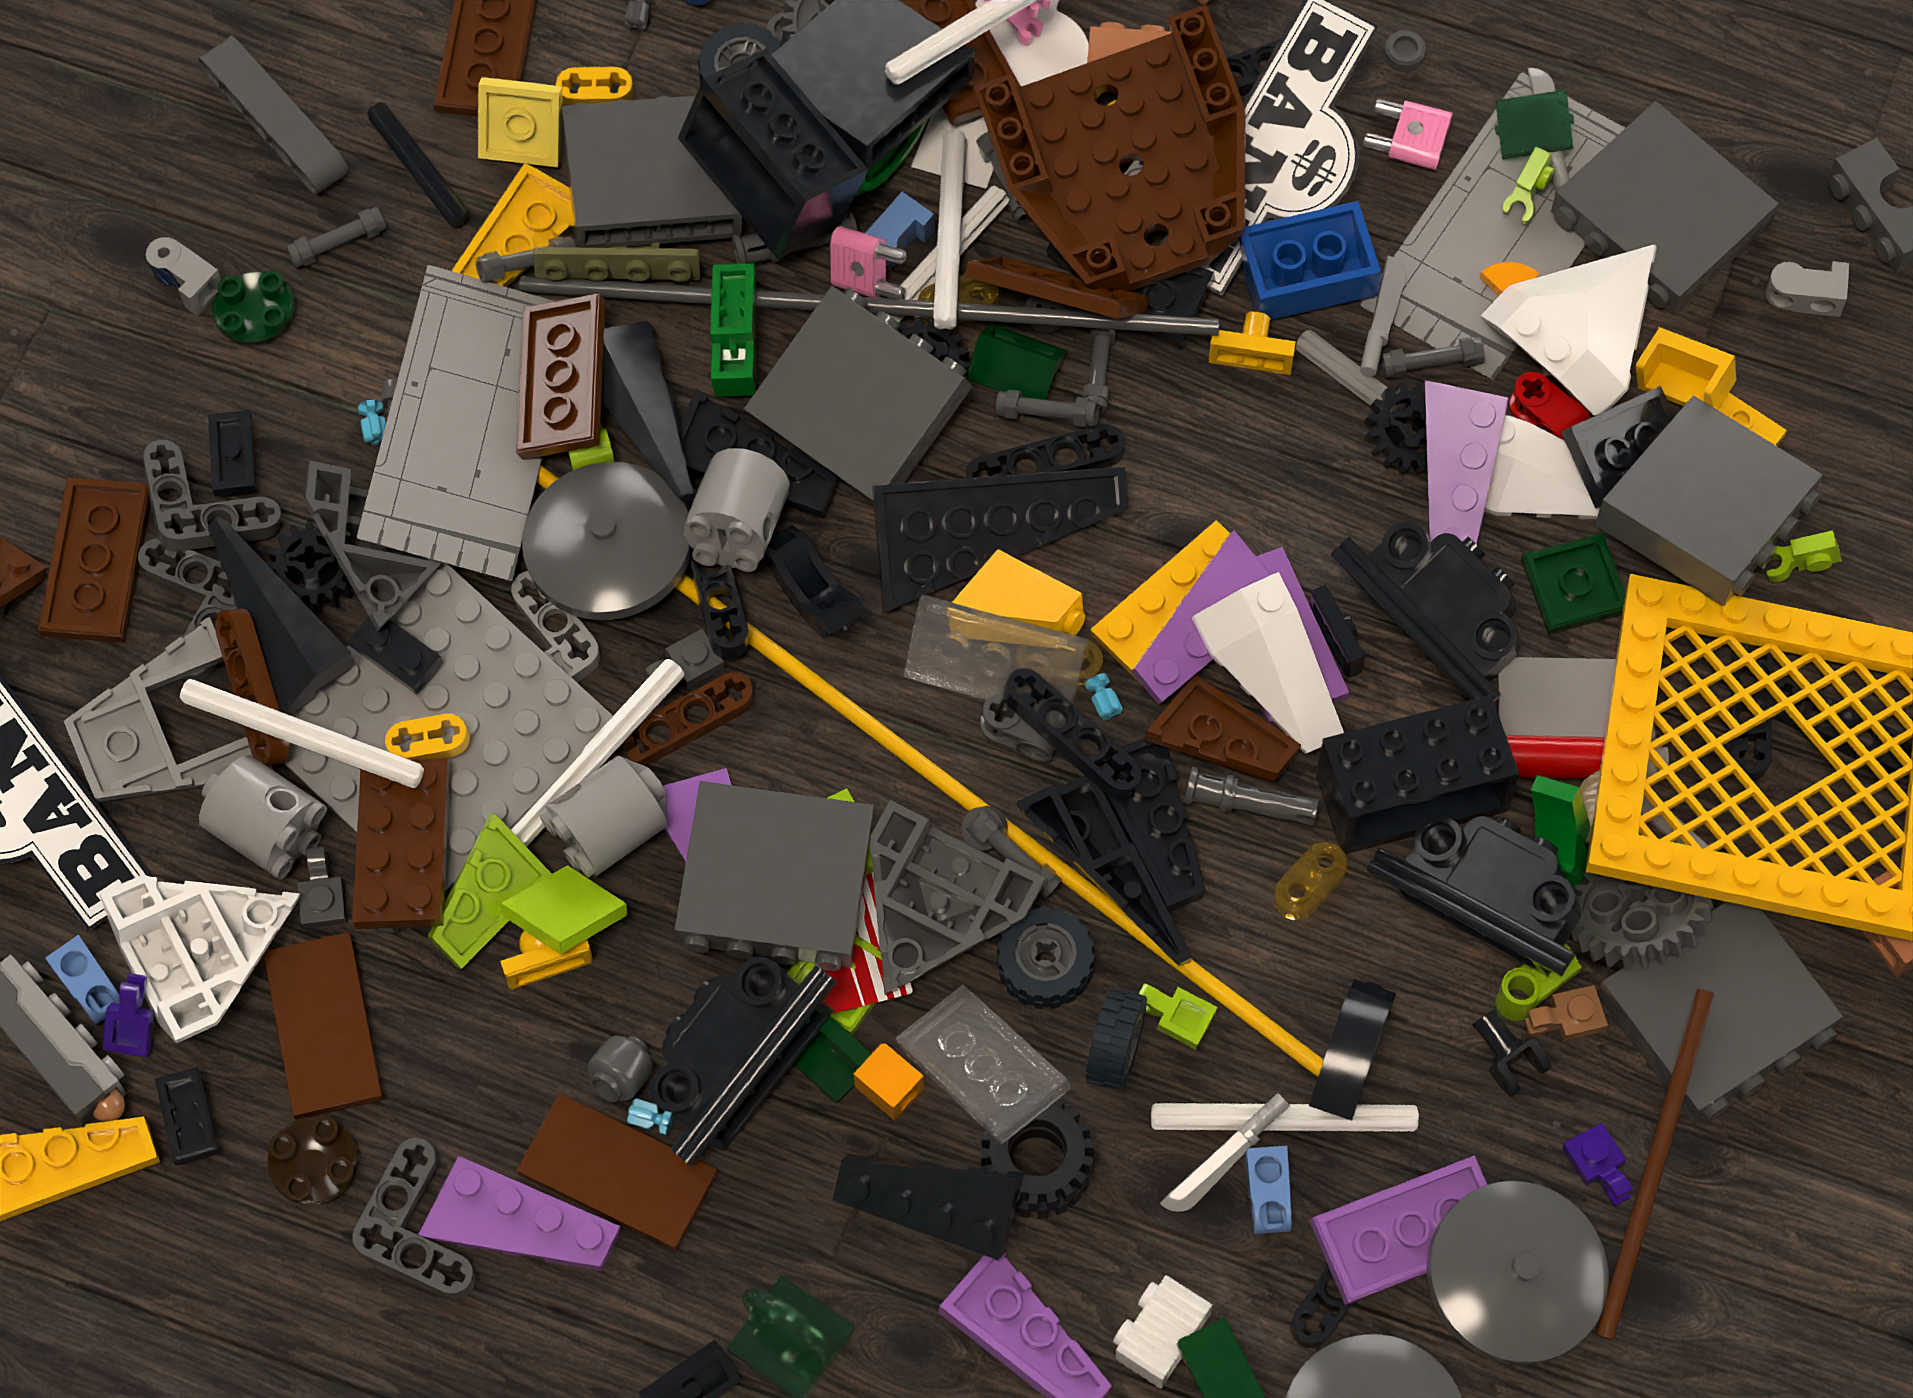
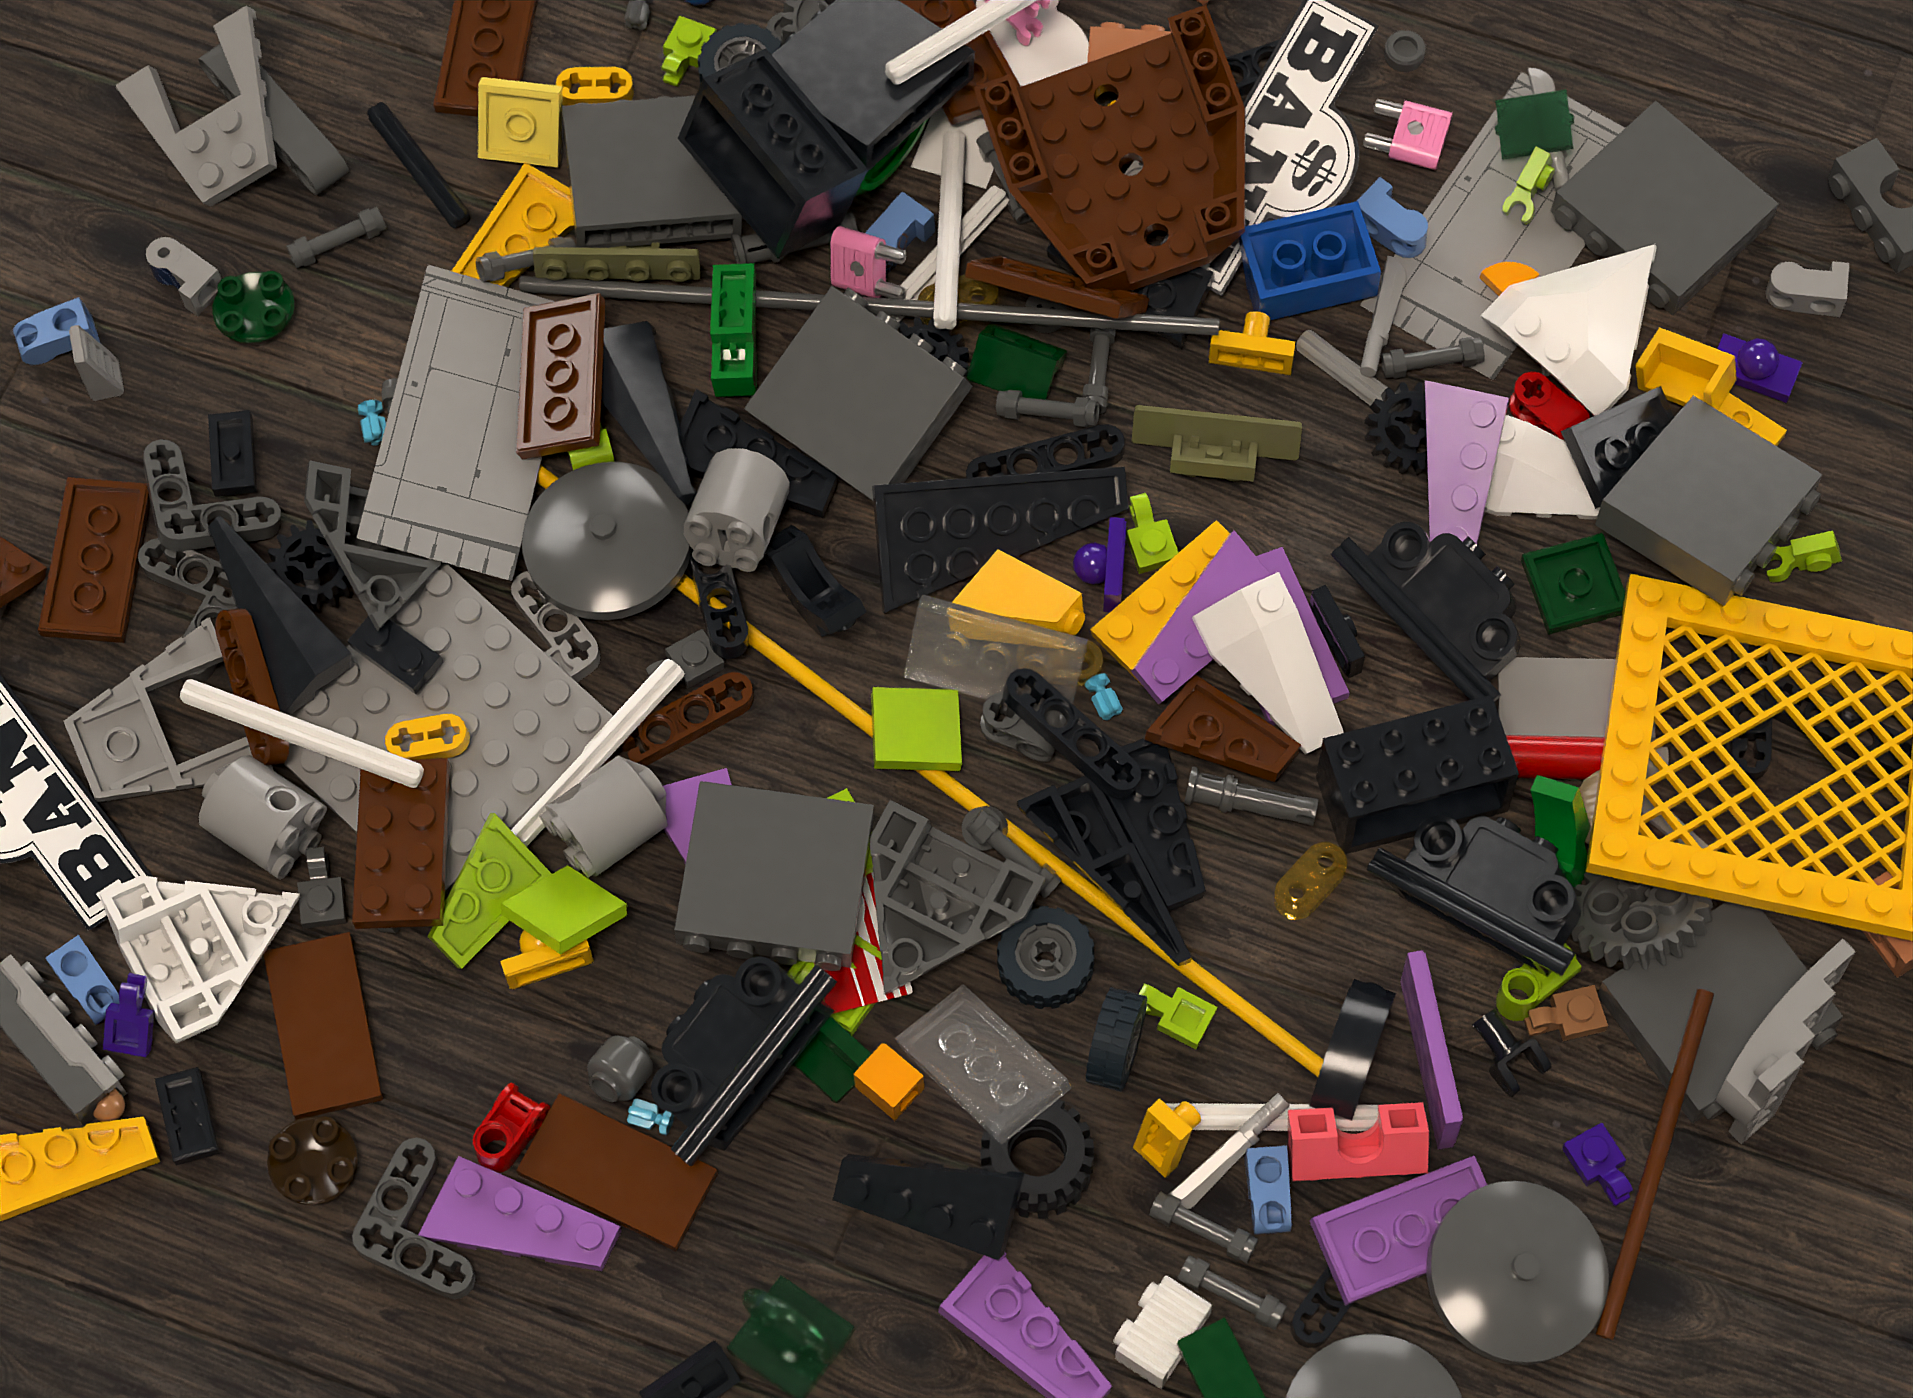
(47, 332): none -> medium blue leg
(96, 365): none -> light grey slope
(229, 143): none -> light grey wing
(511, 1120): none -> red piece
(683, 48): none -> lime plate
(916, 729): none -> lime tile
(1099, 563): none -> dark purple tile
(1150, 541): none -> lime plate
(1166, 1134): none -> yellow tile
(1168, 1210): none -> dark grey bar
(1196, 1274): none -> dark grey bar
(1215, 442): none -> olive bracket
(1390, 1147): none -> coral arch
(1391, 223): none -> medium blue leg
(1431, 1049): none -> medium lavender tile
(1761, 366): none -> dark purple tile
(1778, 1046): none -> light grey slope

